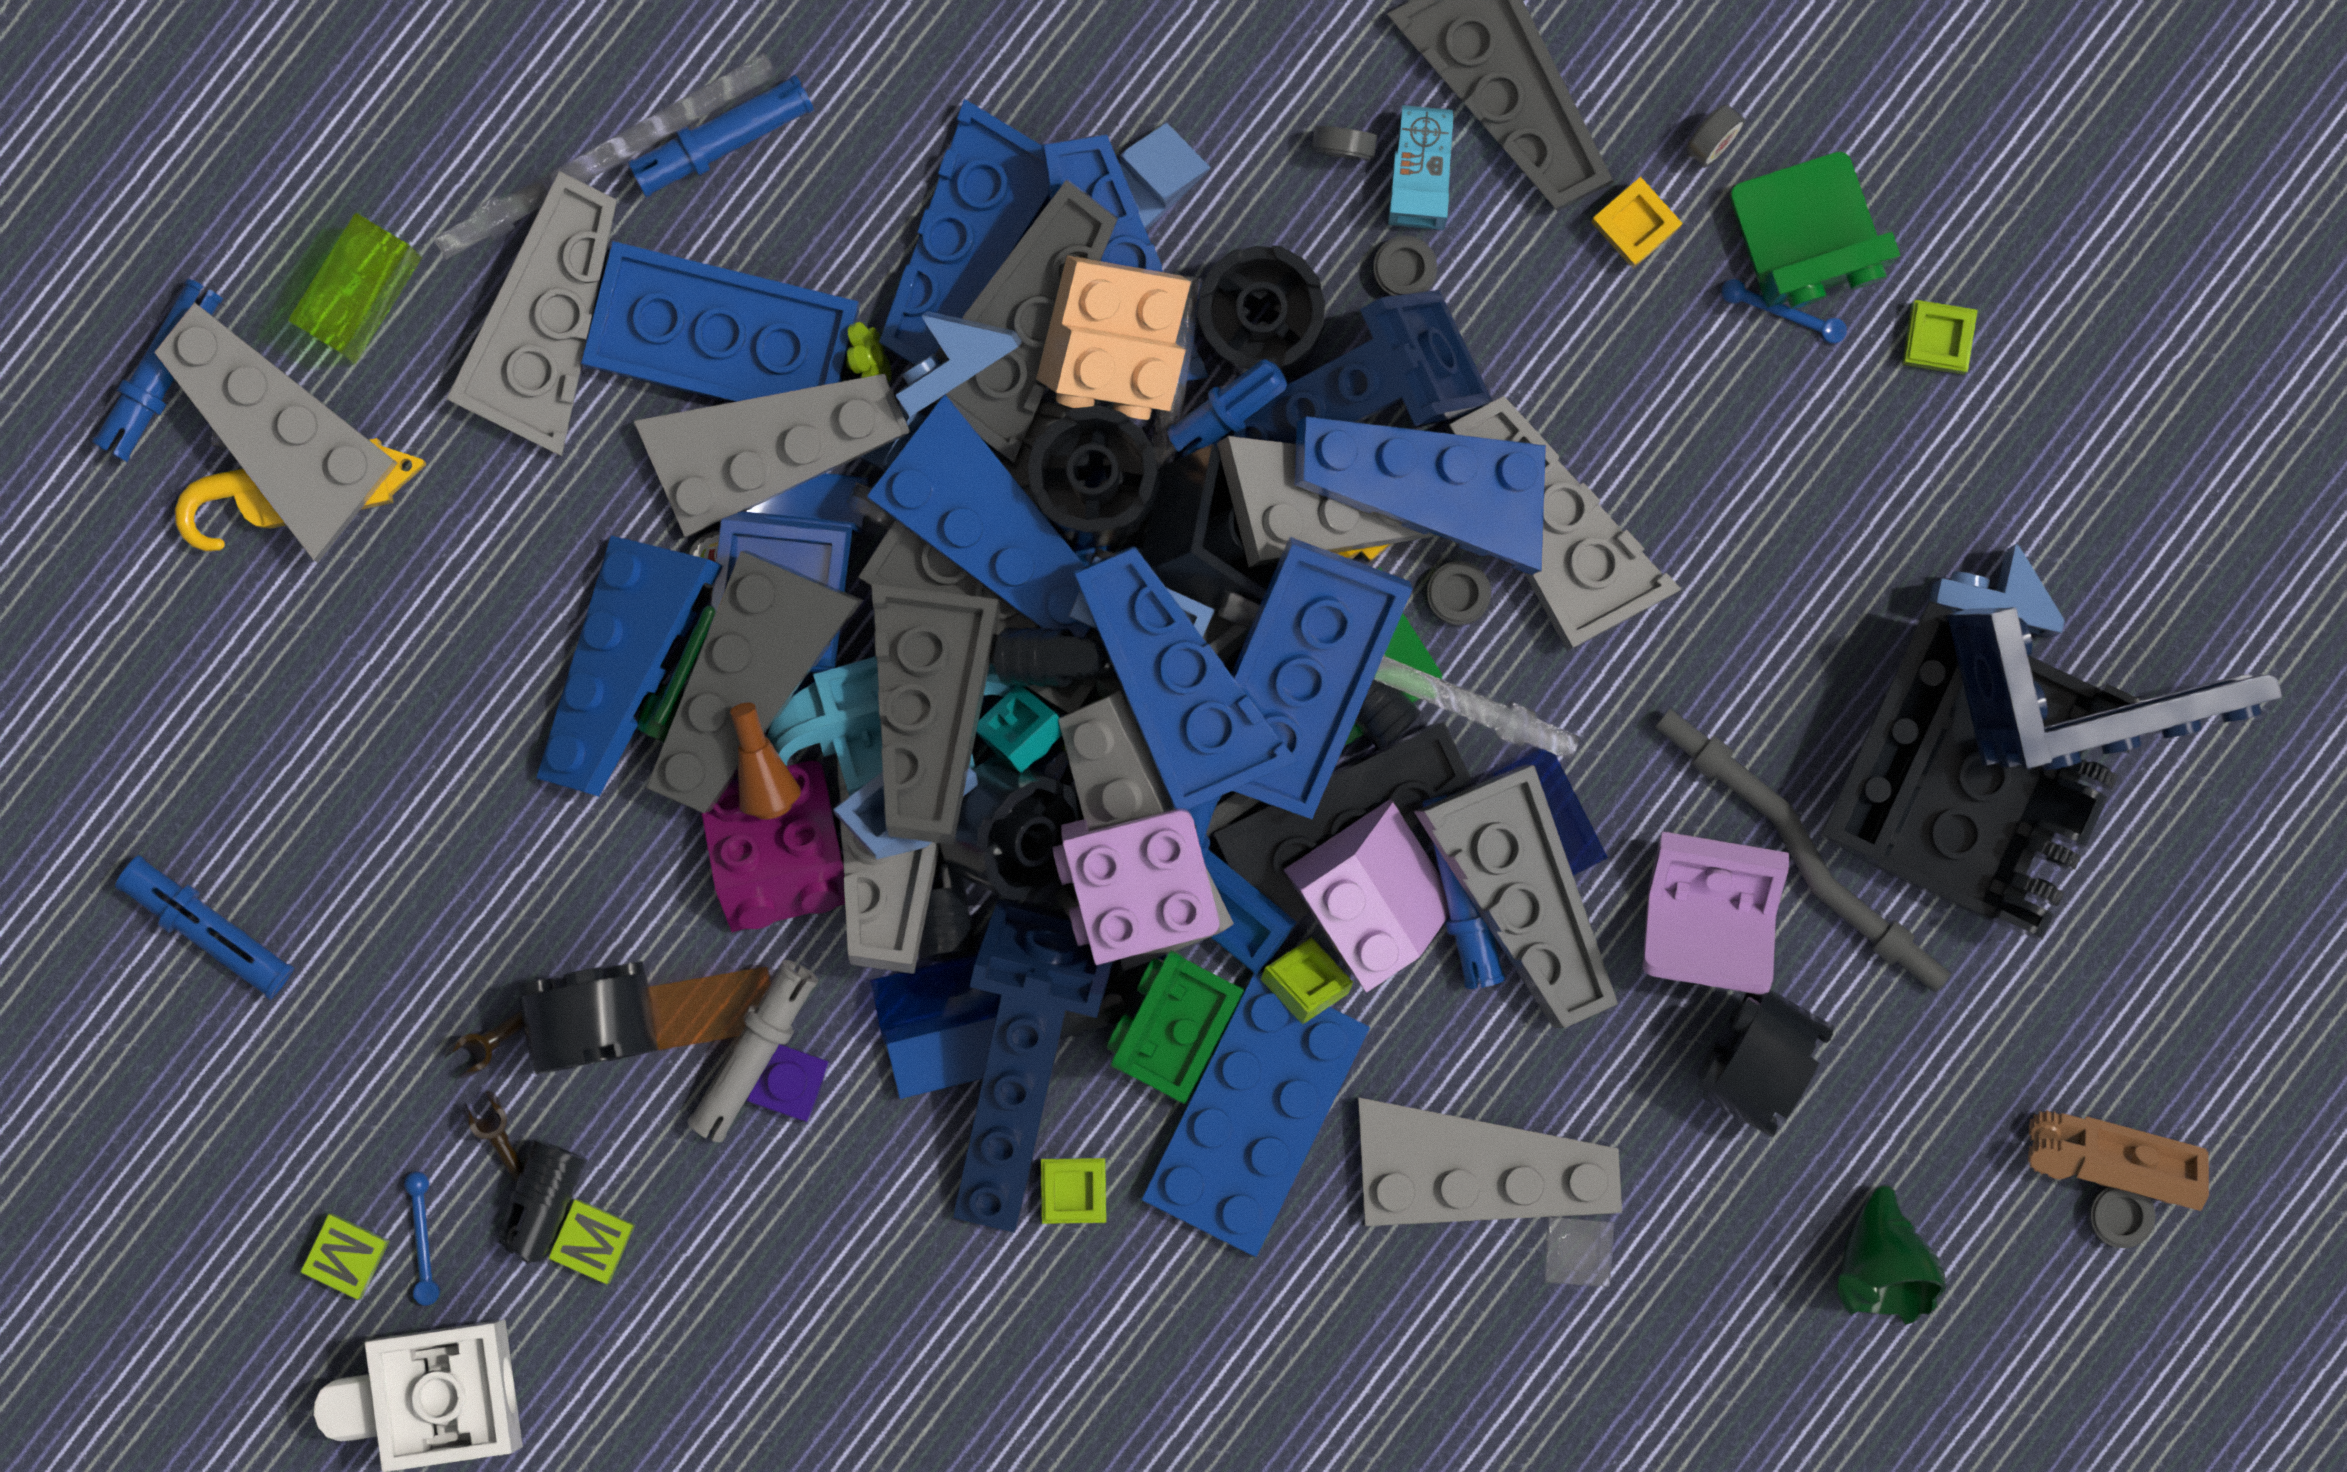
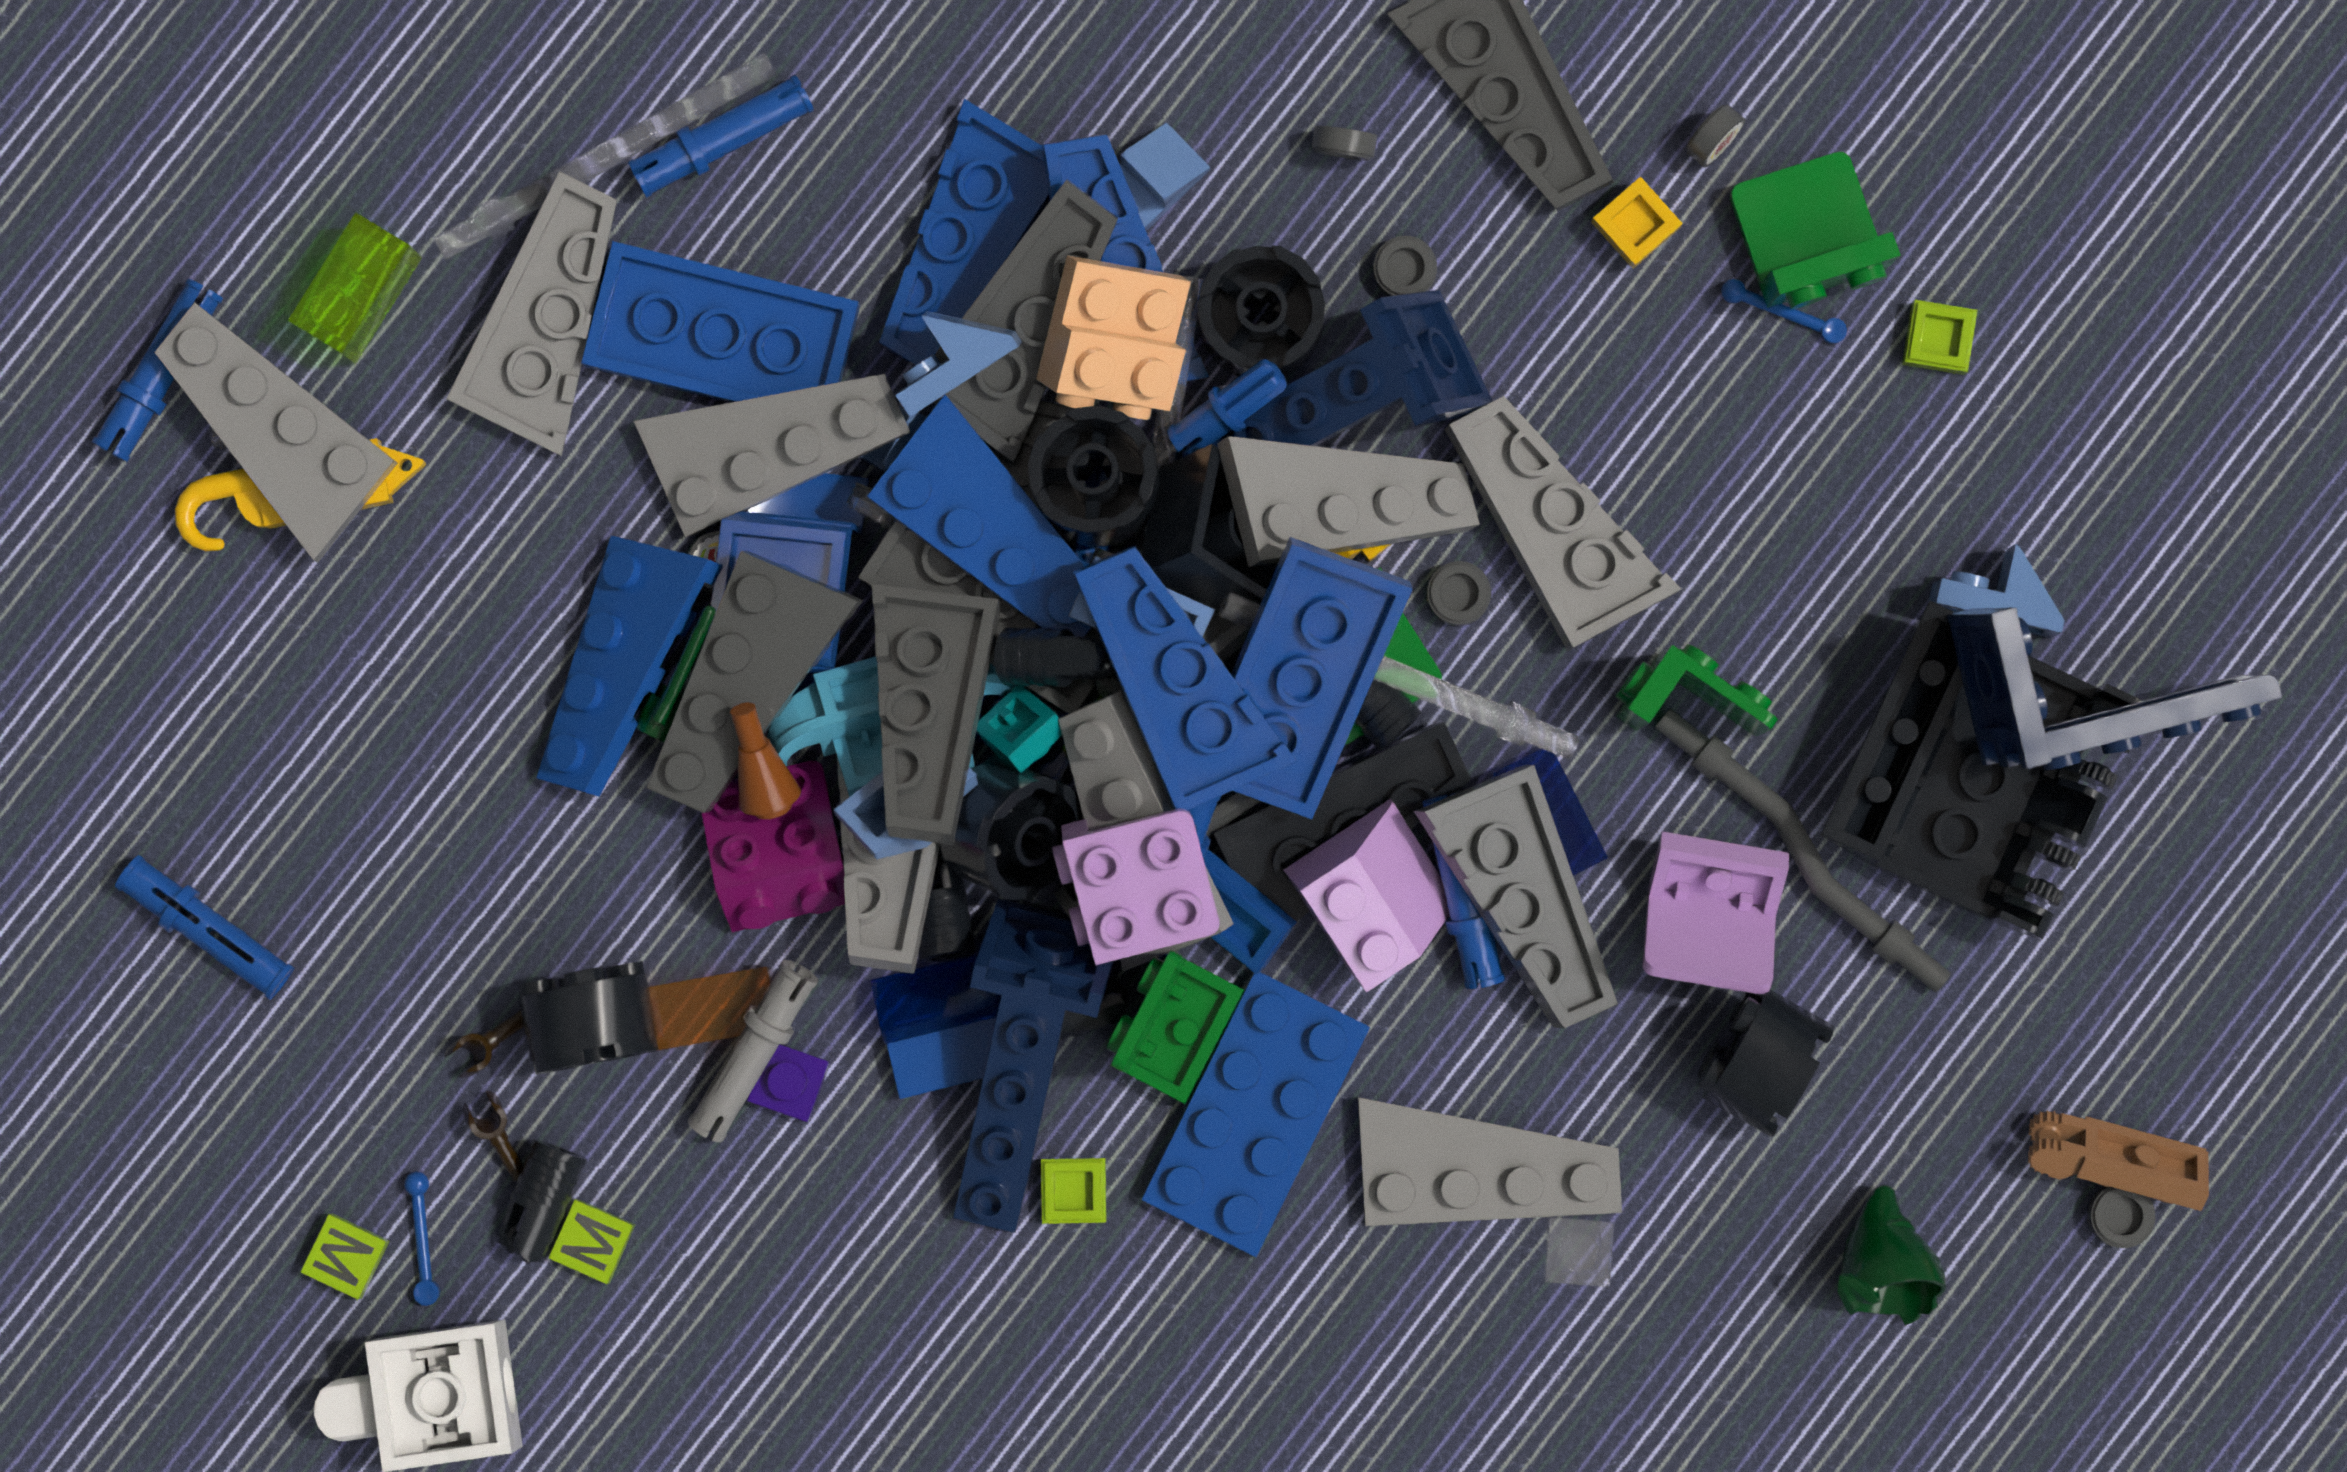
(867, 353): lime plant -> none
(1306, 980): lime tile -> none
(1422, 168): medium azure leg -> none
(1433, 482): blue wing -> none
(1694, 670): none -> green bracket

